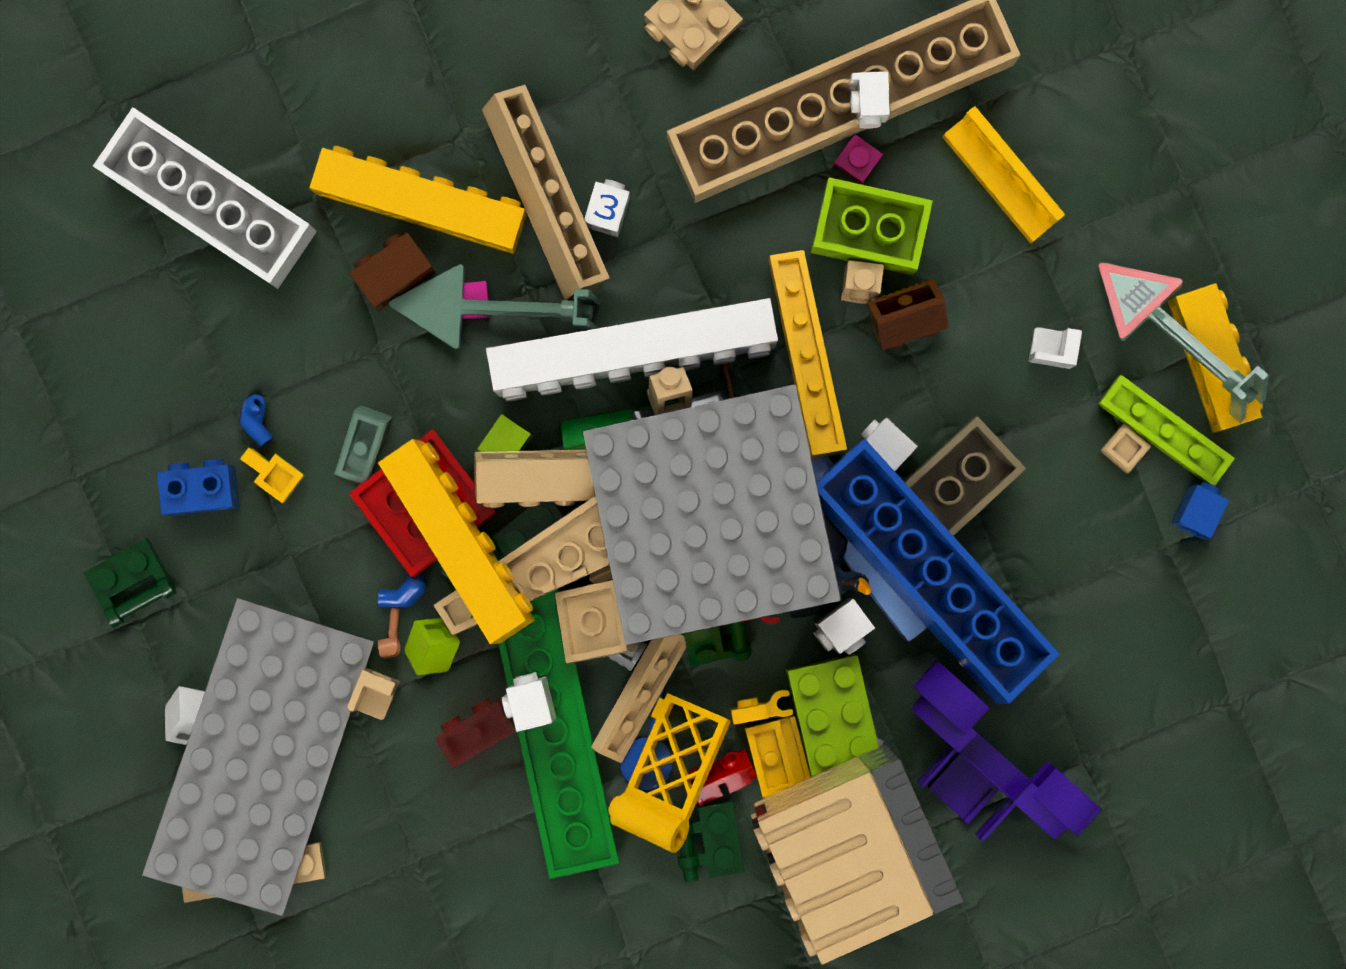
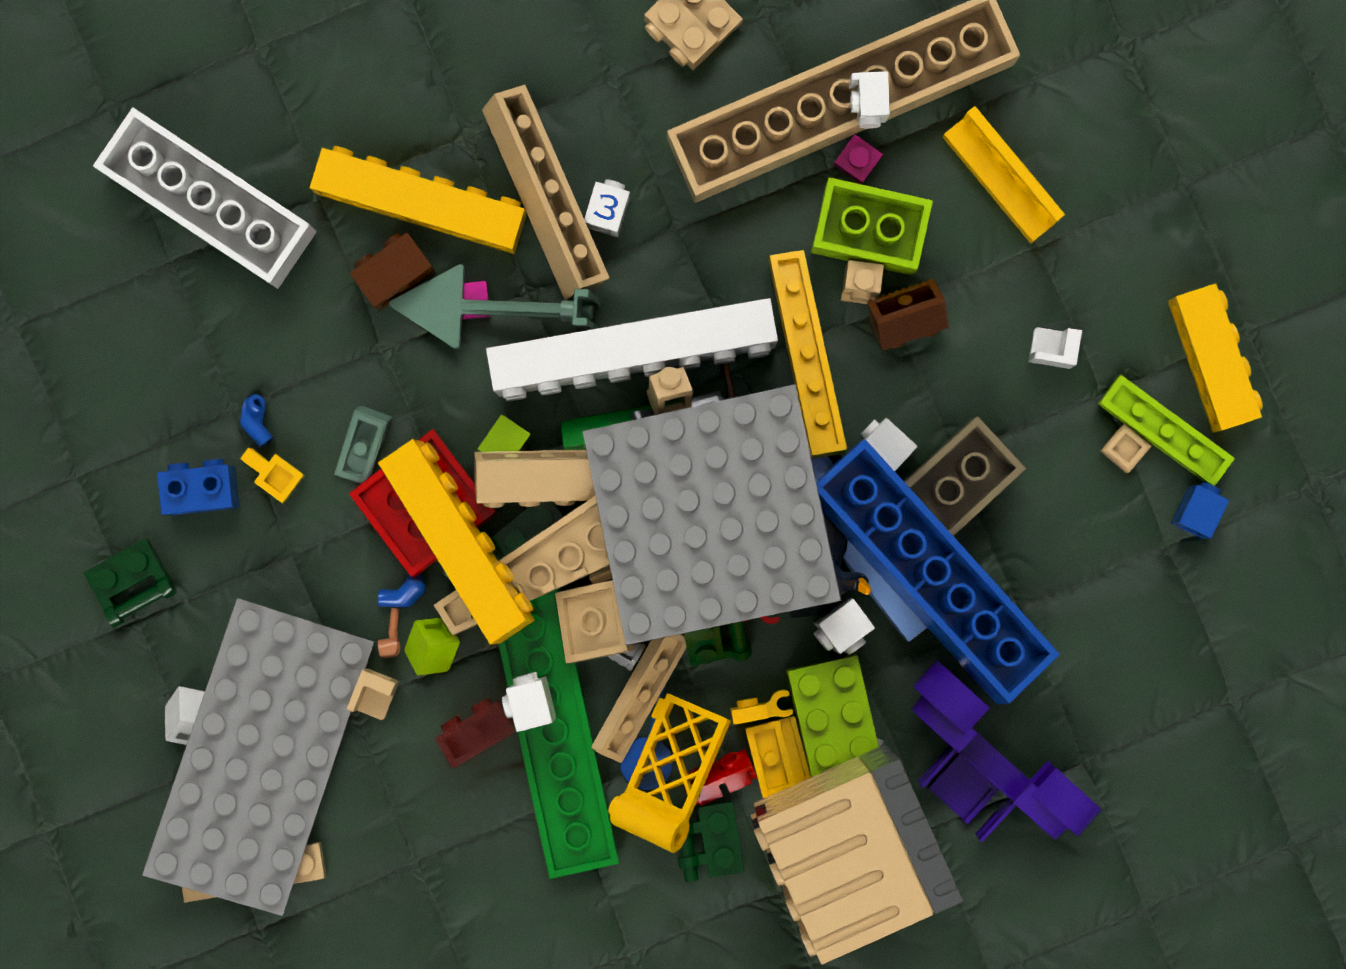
(1139, 297): piece -> none

